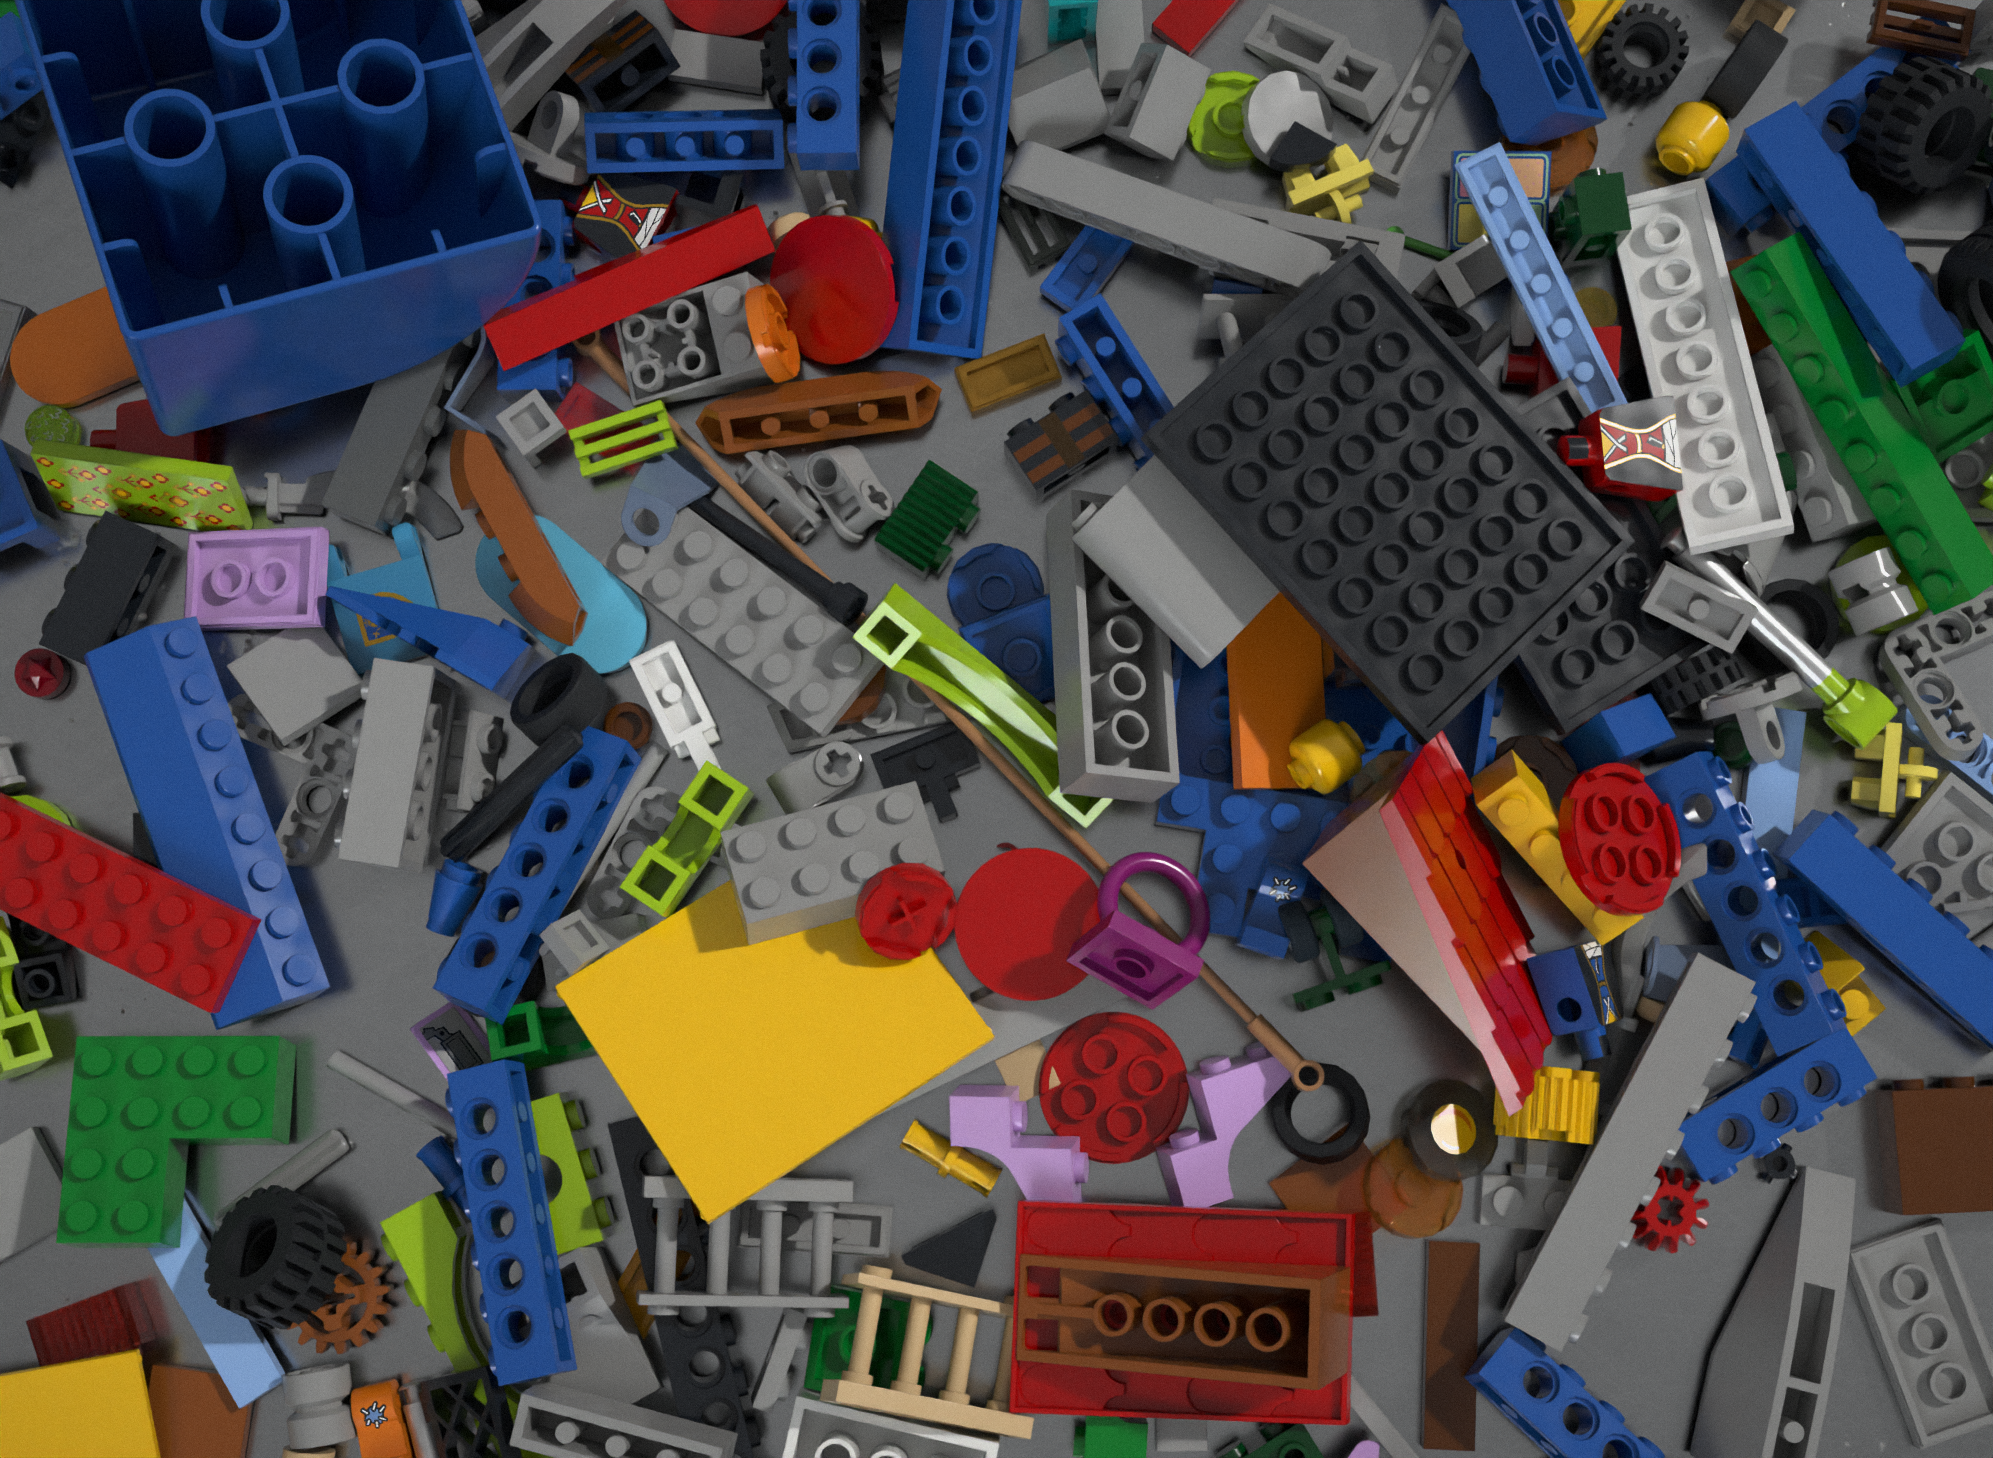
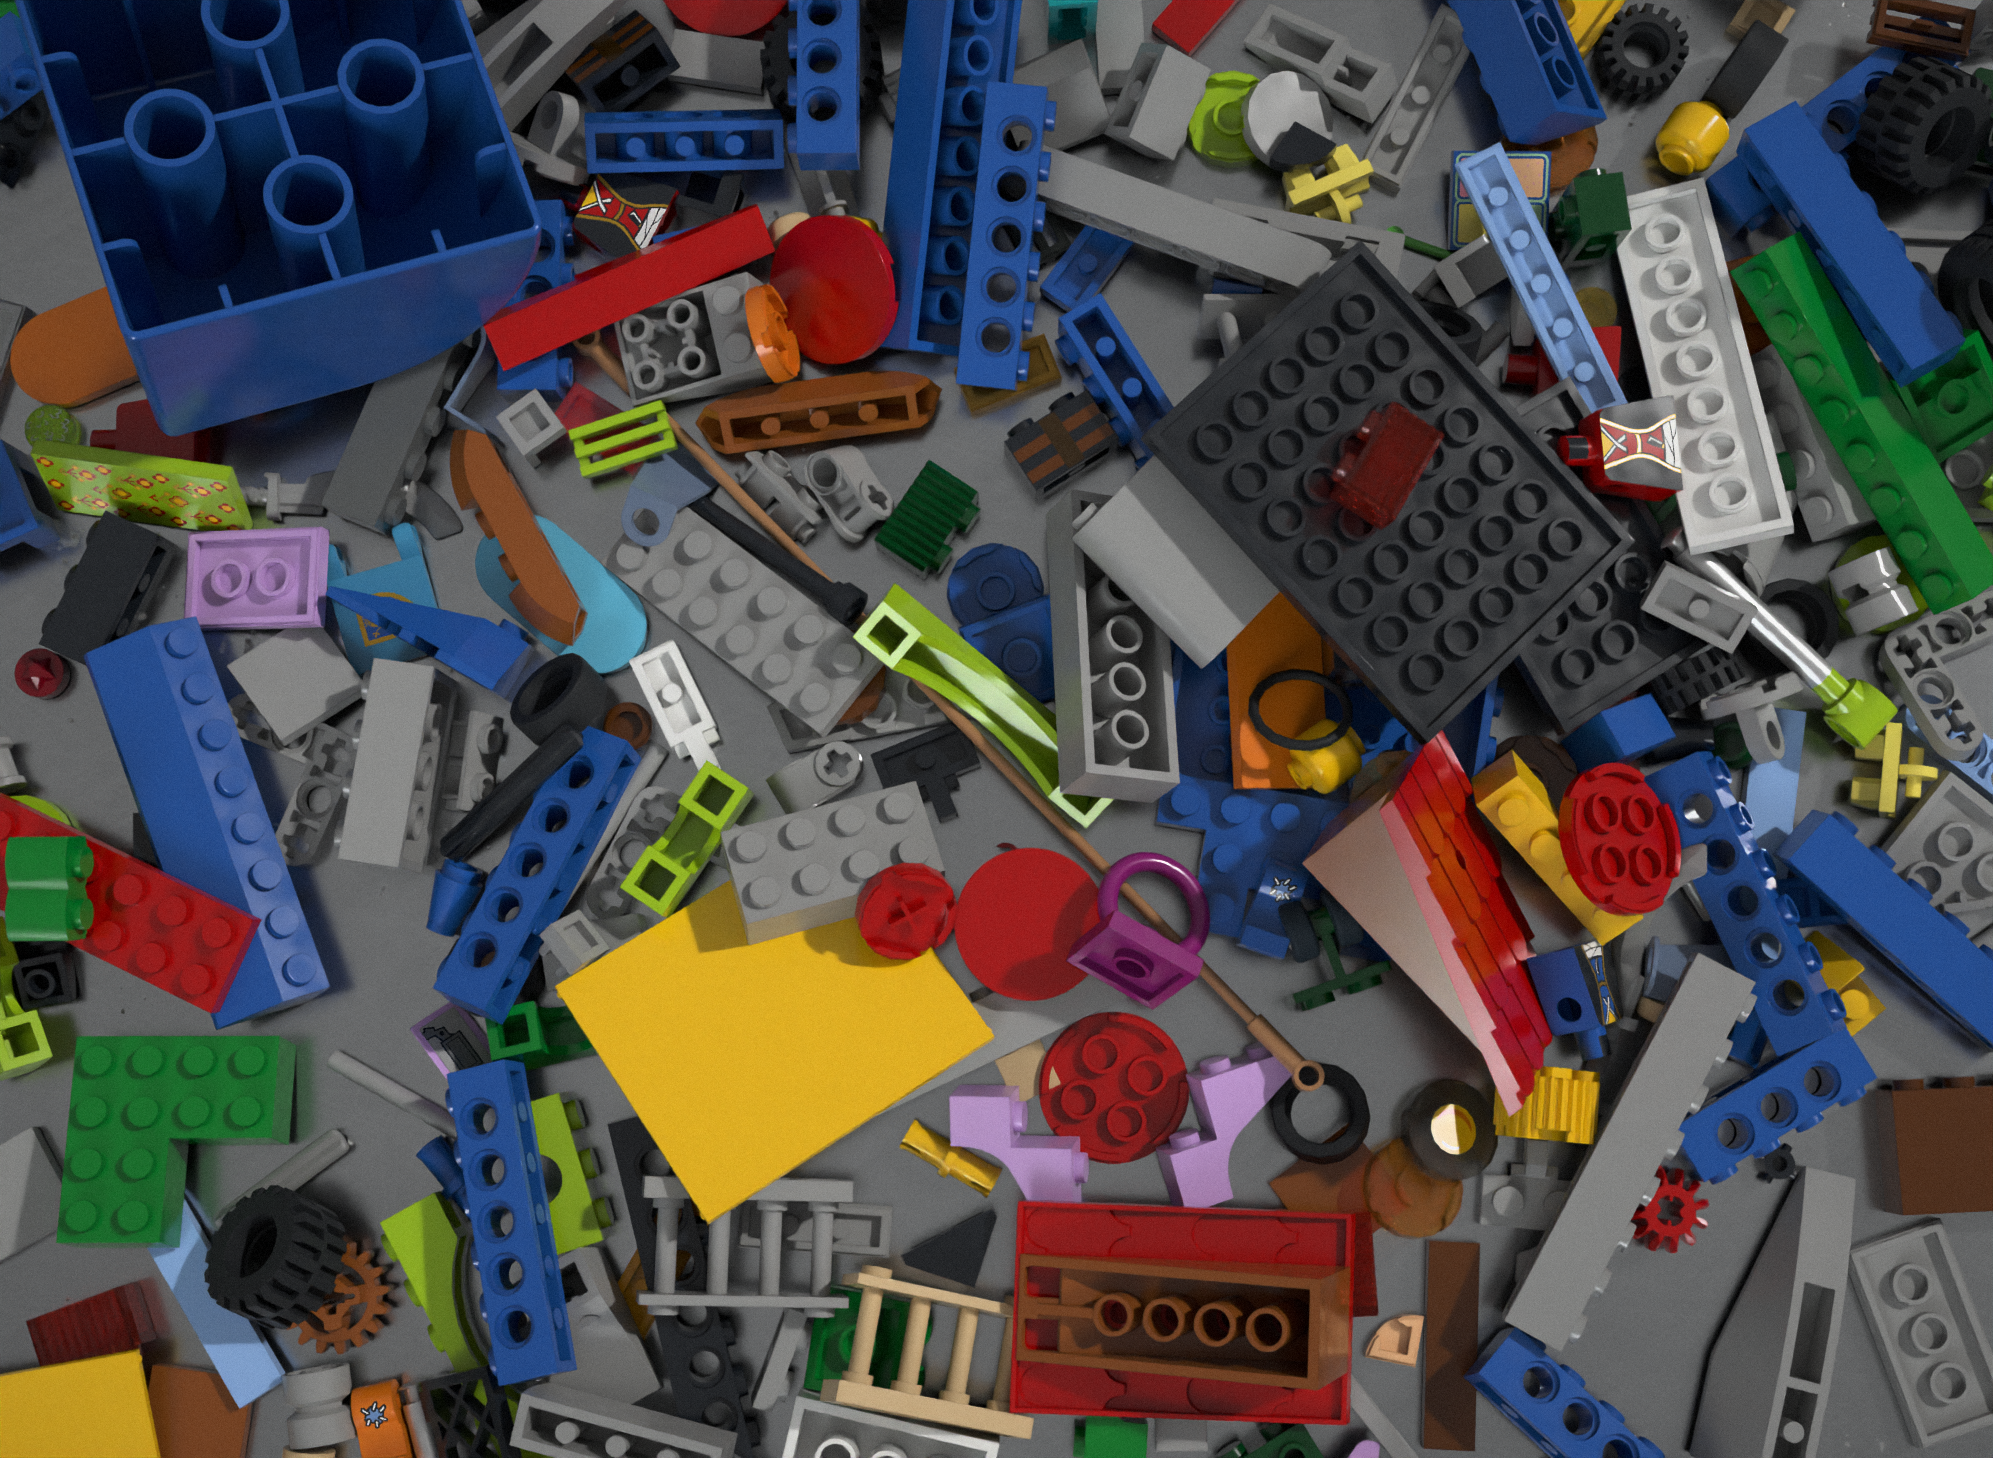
(48, 888): none -> green brick
(1004, 108): none -> blue brick
(1293, 744): none -> black piece
(1385, 464): none -> clear red brick
(1396, 1340): none -> light nougat tile

